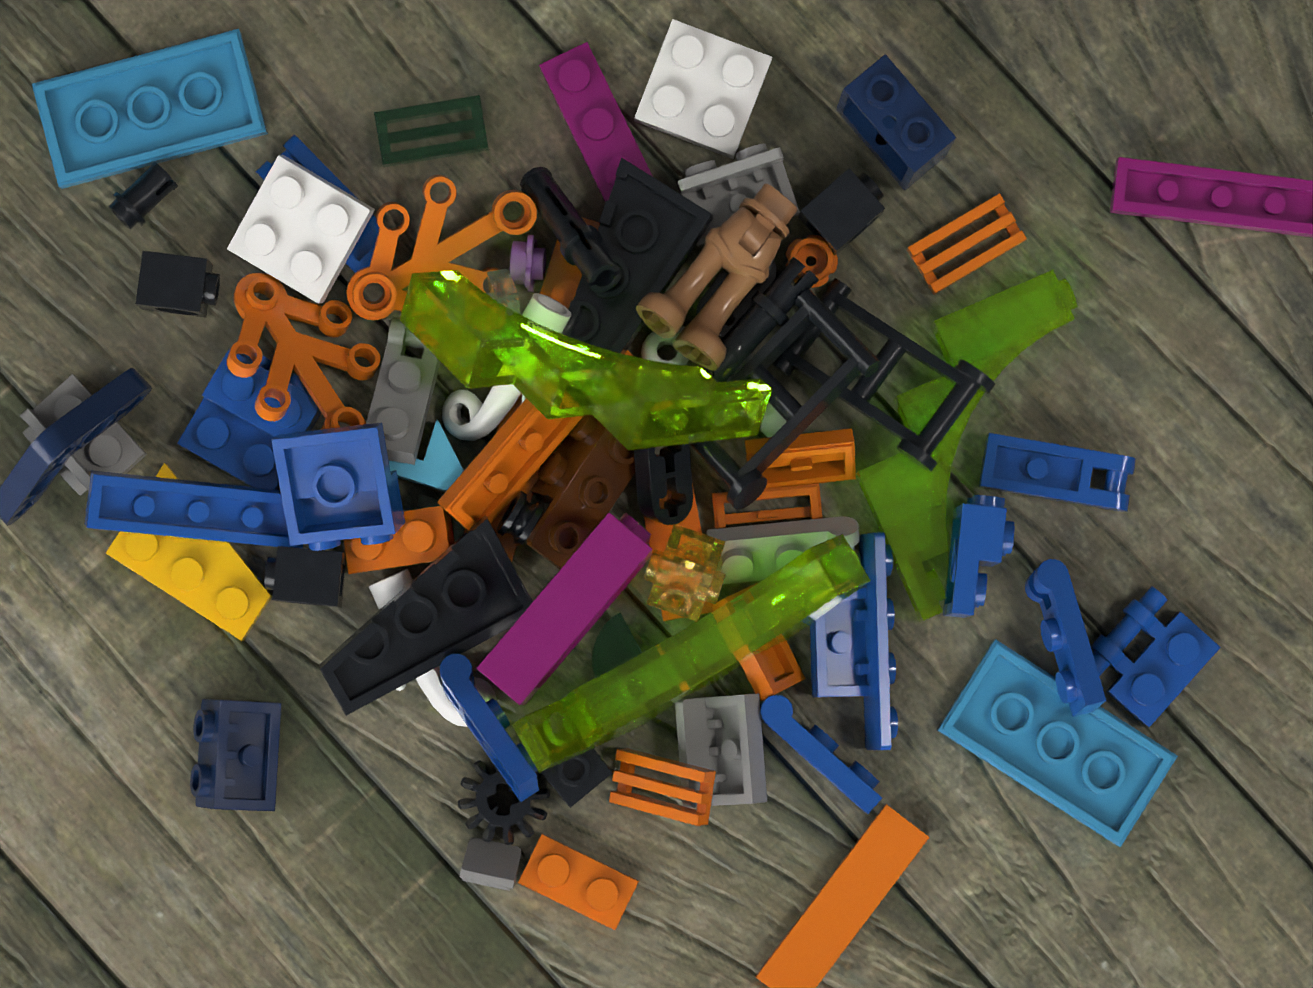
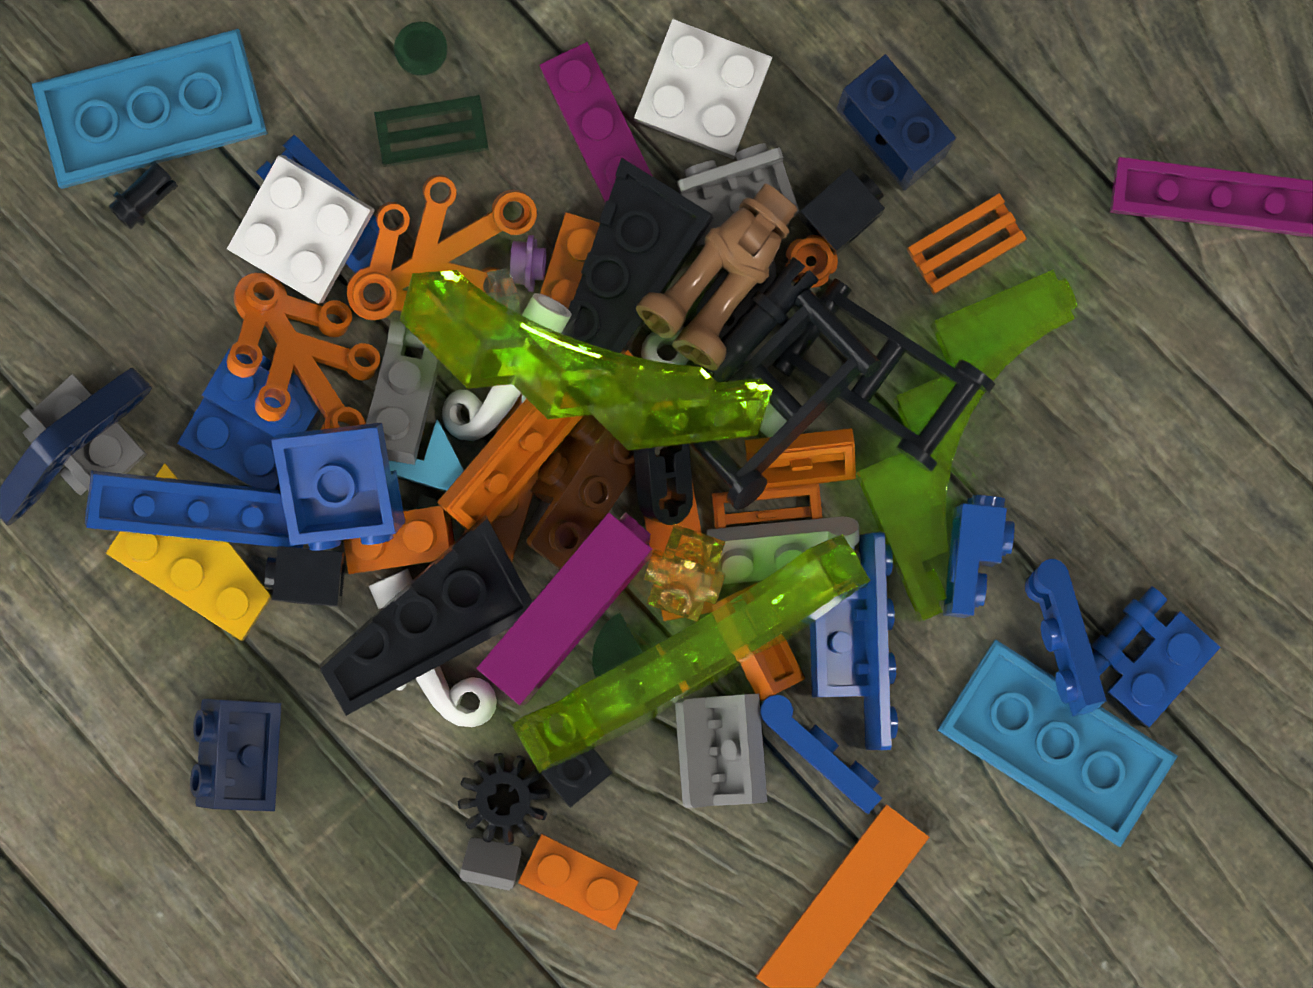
(176, 284): black brick -> none
(421, 48): none -> clear green plate
(488, 726): blue plate -> none
(520, 518): black bush -> none
(579, 242): black pin -> none
(627, 779): orange tile -> none
(1055, 471): blue plate -> none

